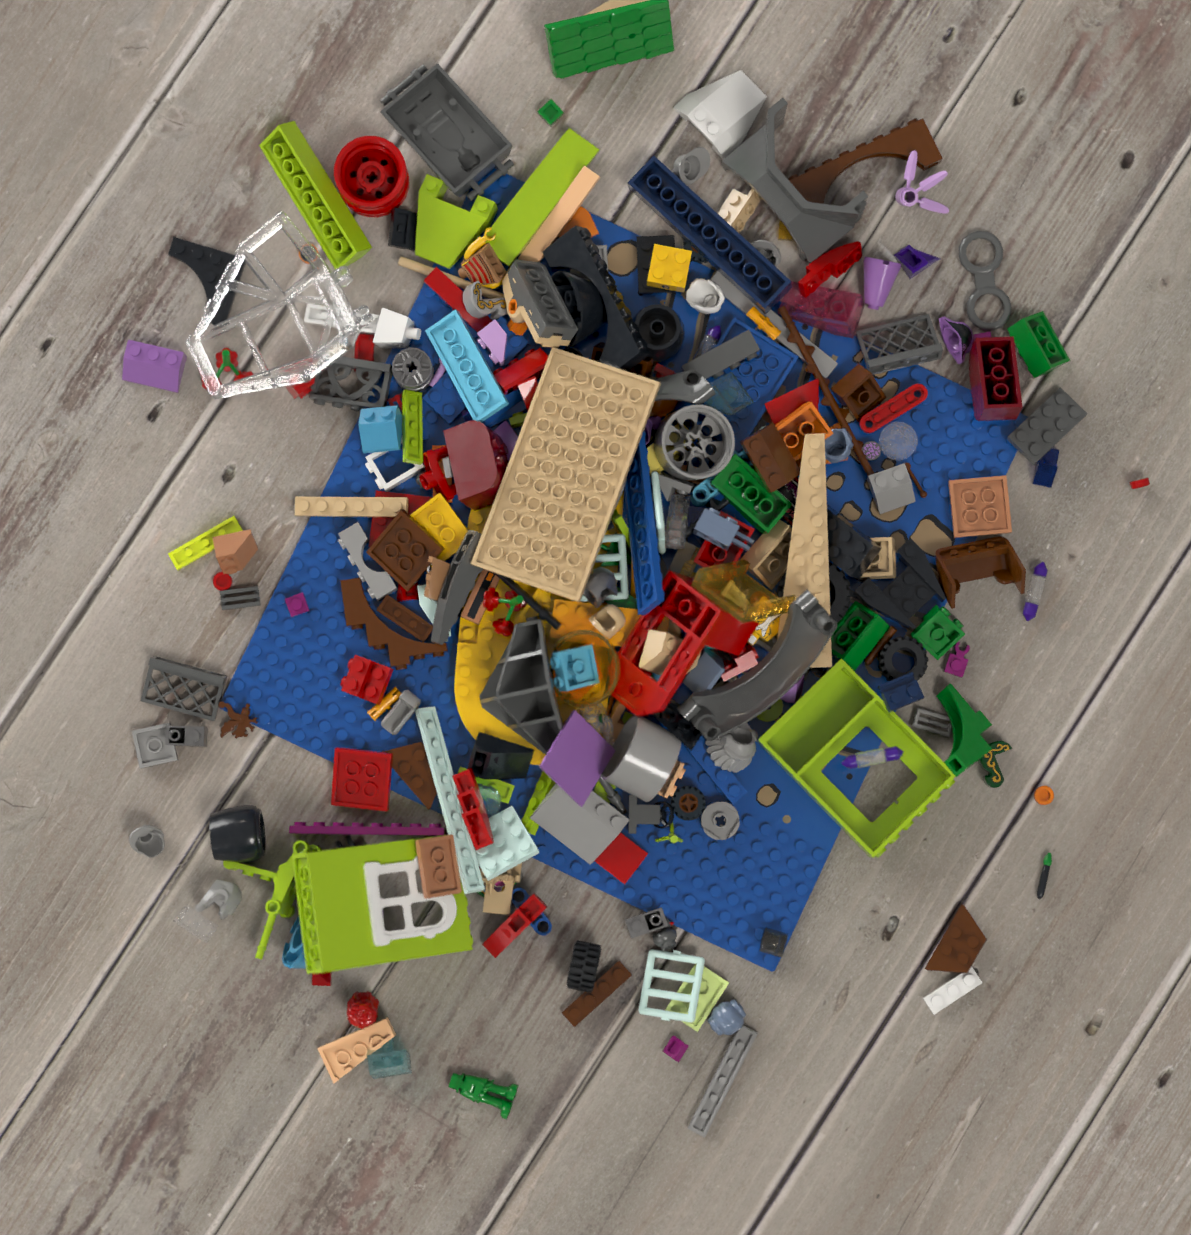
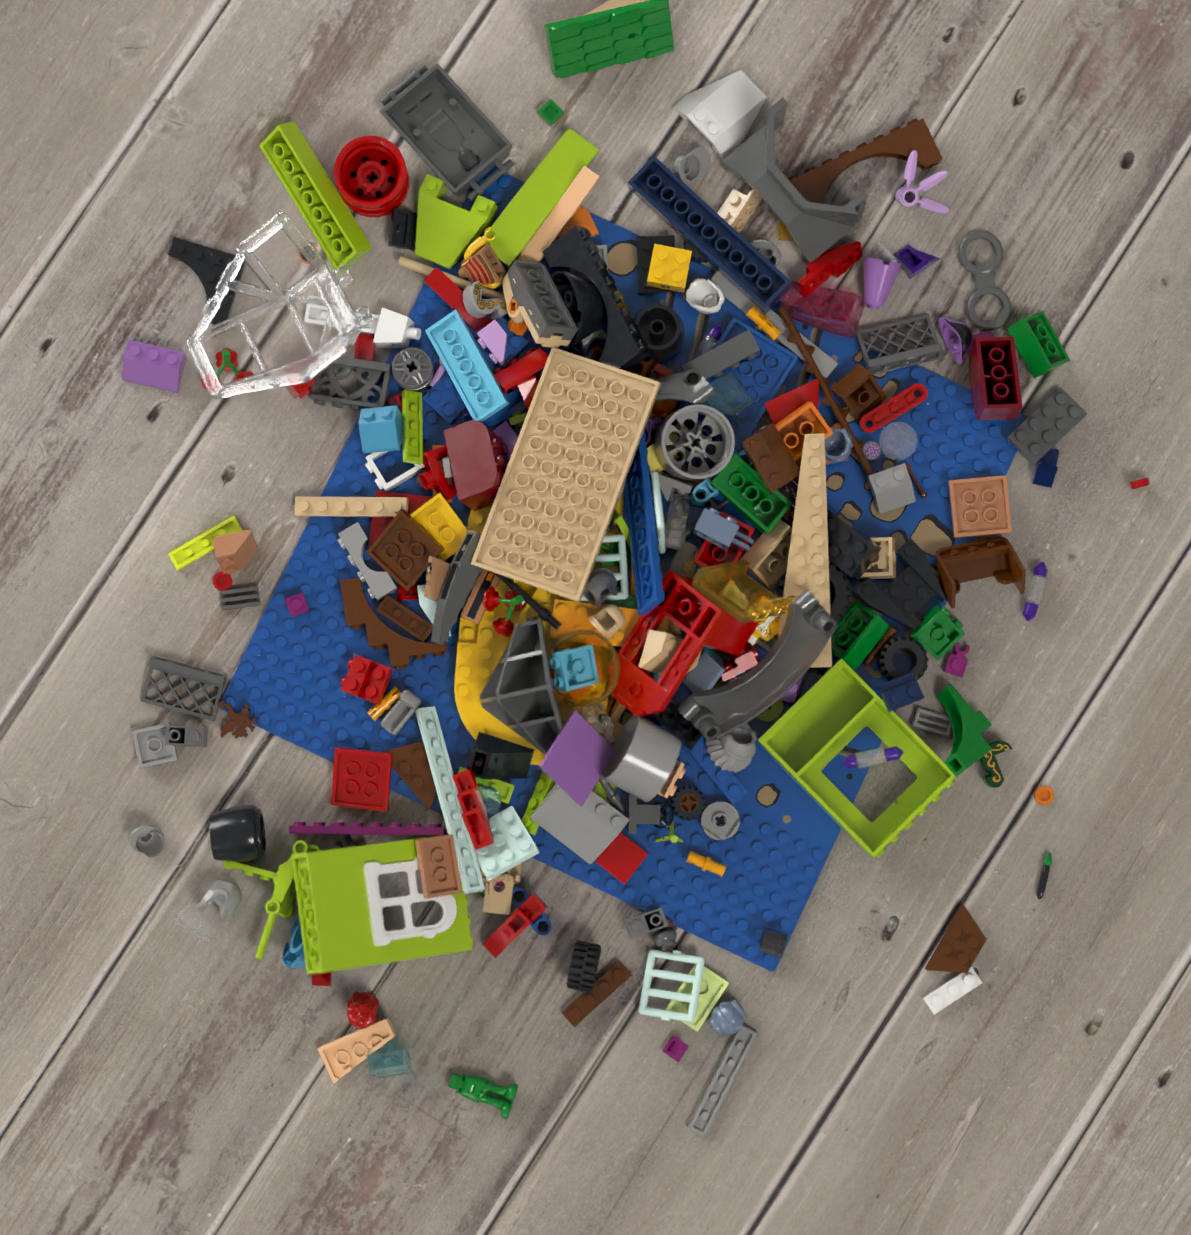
(599, 334): none -> flat silver helmet
(706, 863): none -> light orange pin

